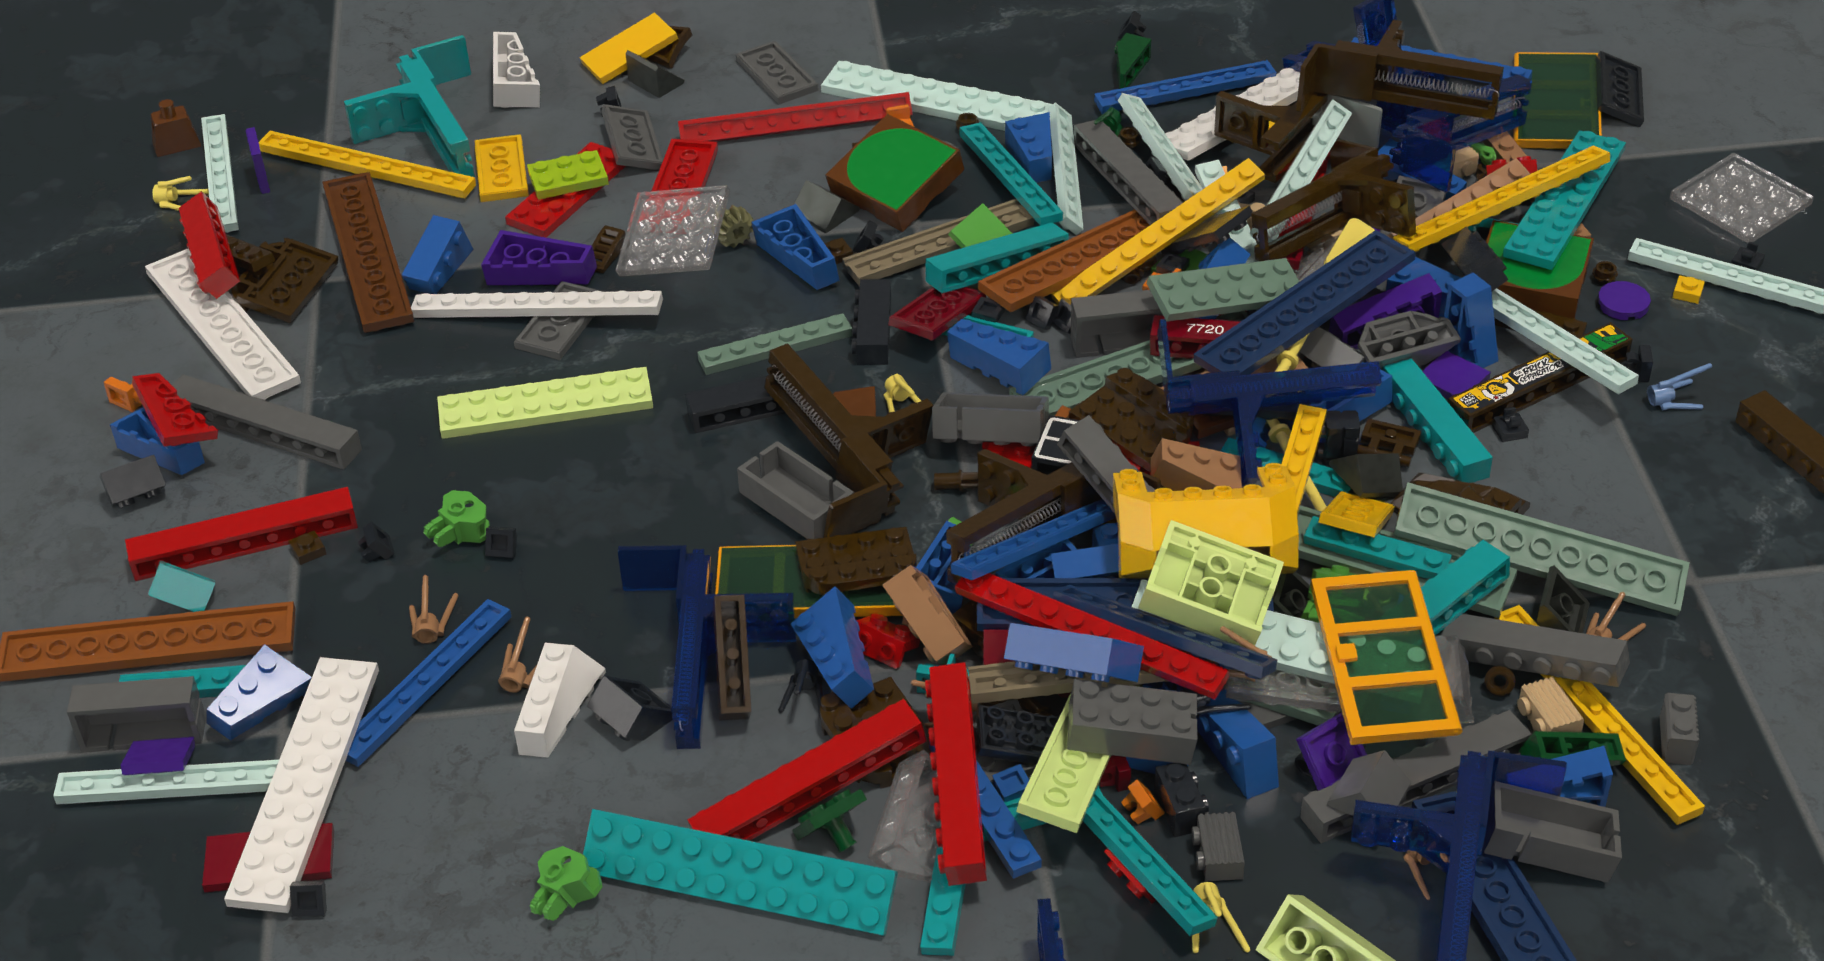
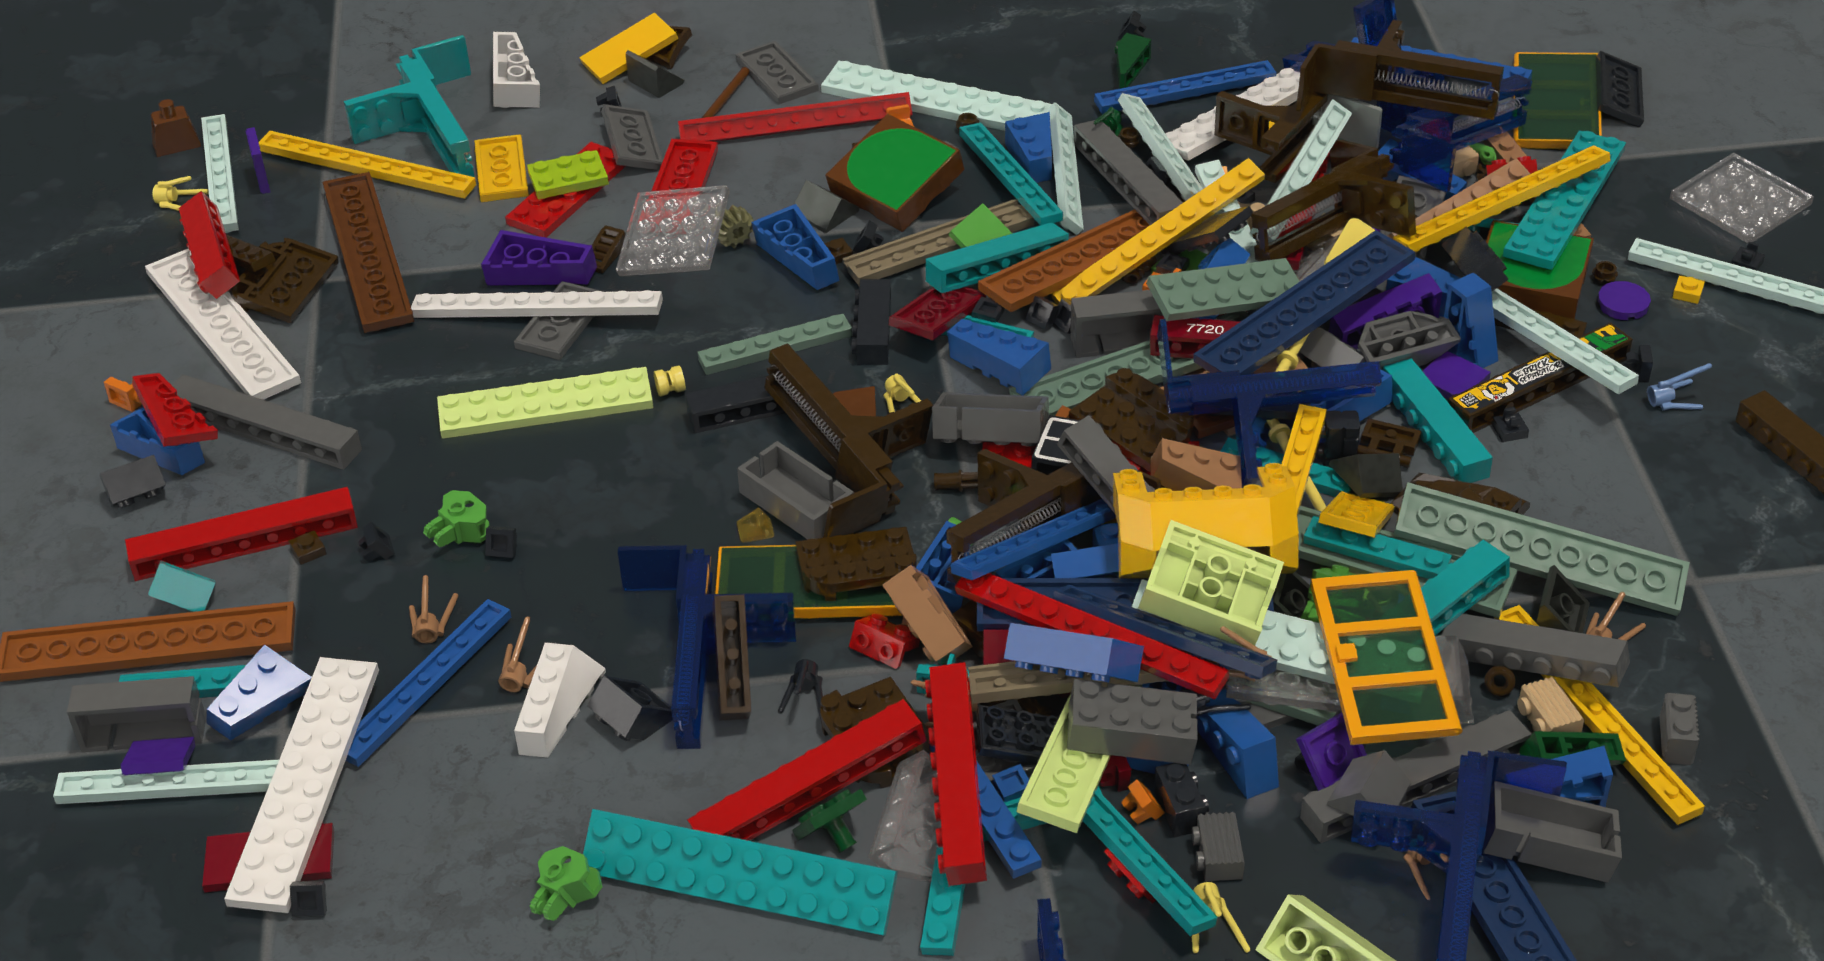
(437, 255): blue wedge -> none
(674, 382): none -> light yellow wheel
(726, 94): none -> reddish brown bar
(755, 526): none -> clear yellow slope
(835, 646): blue wedge -> none

